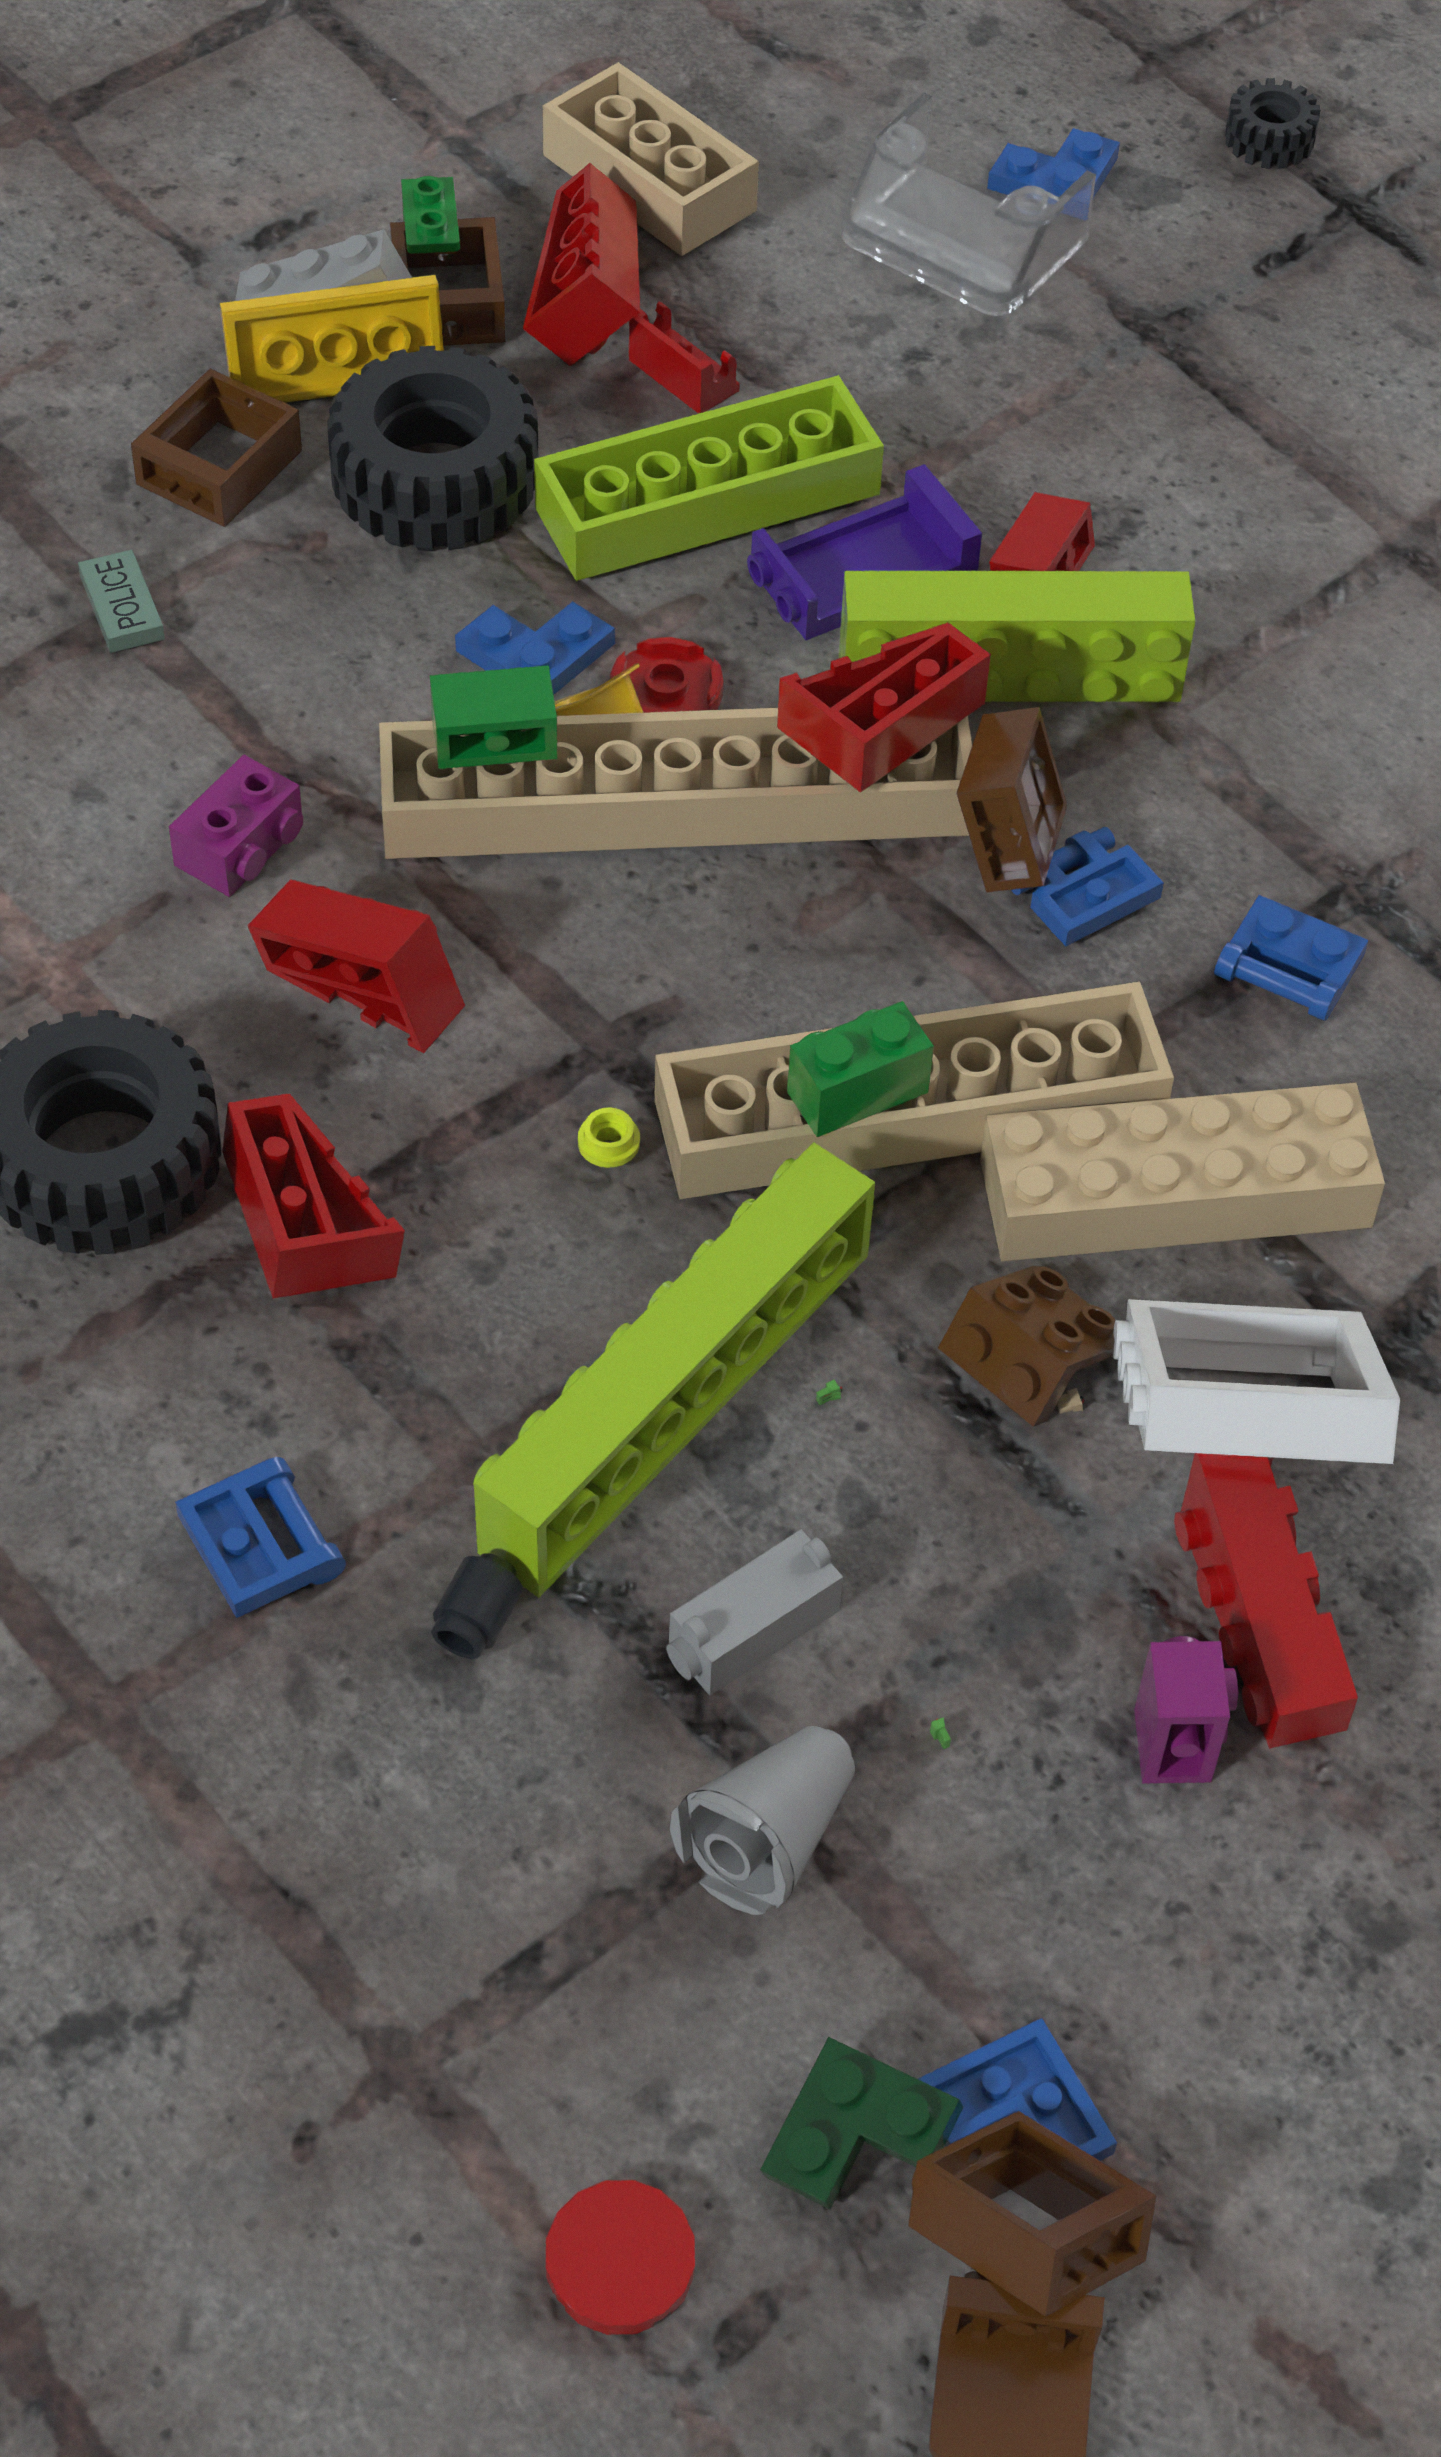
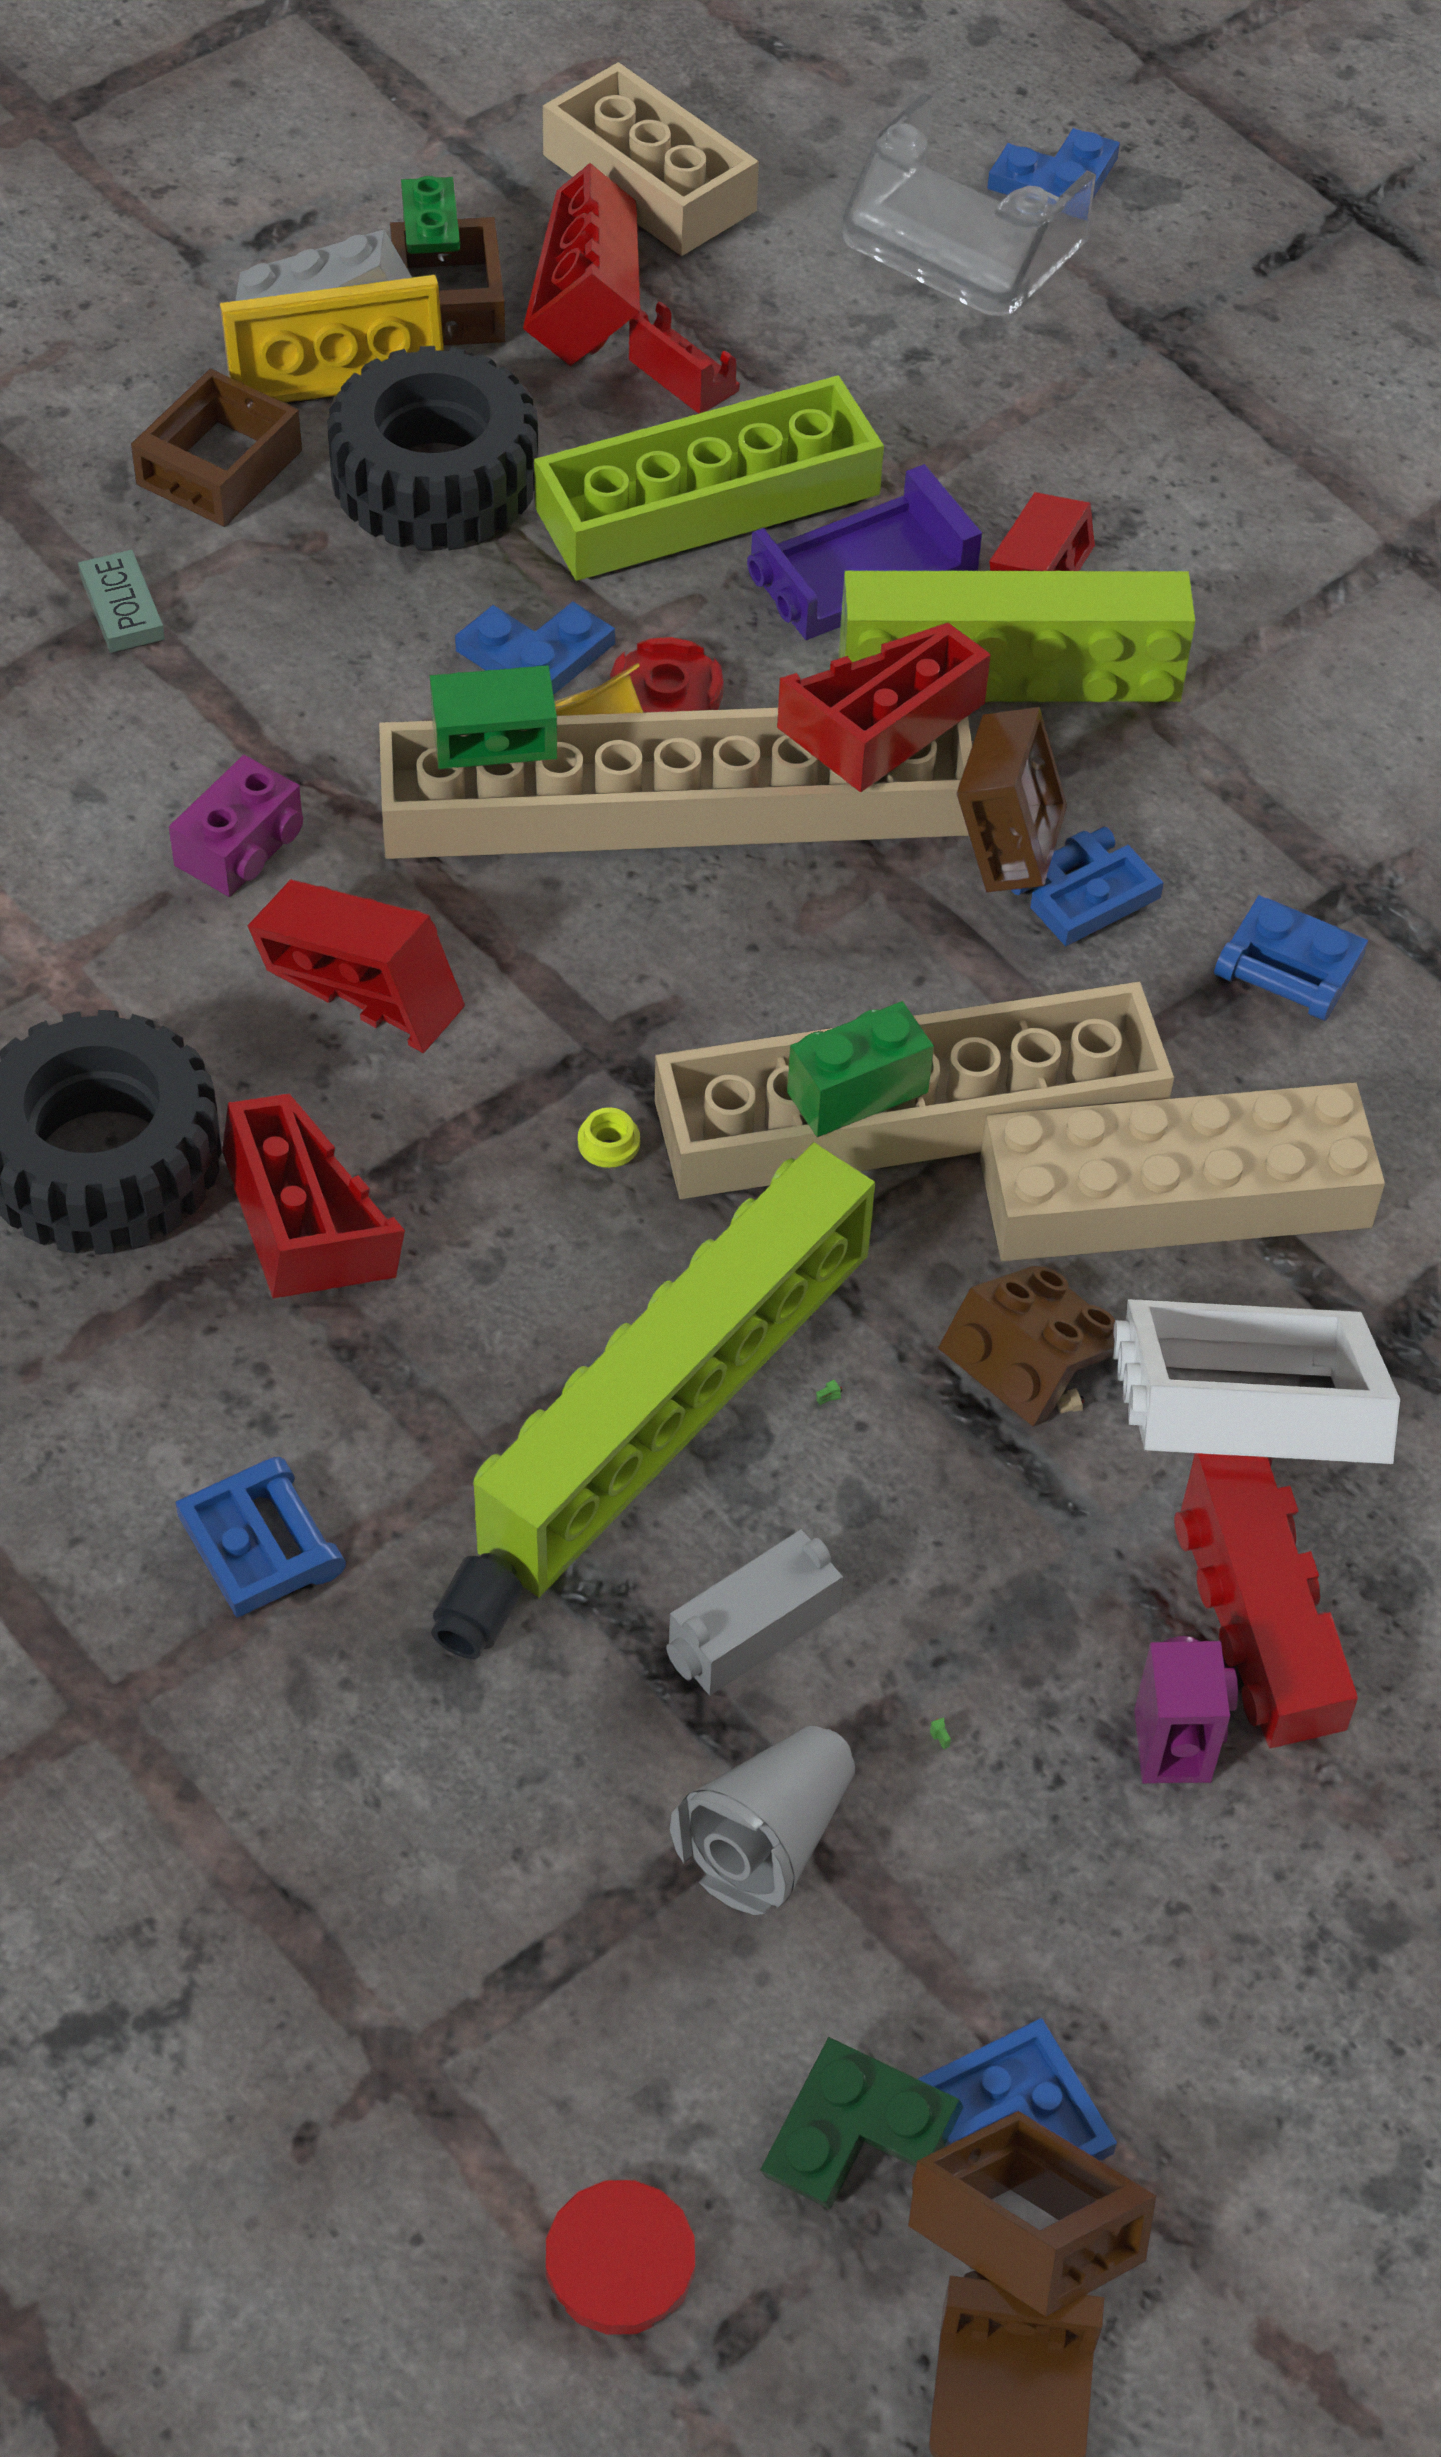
(1272, 123): black tyre -> none

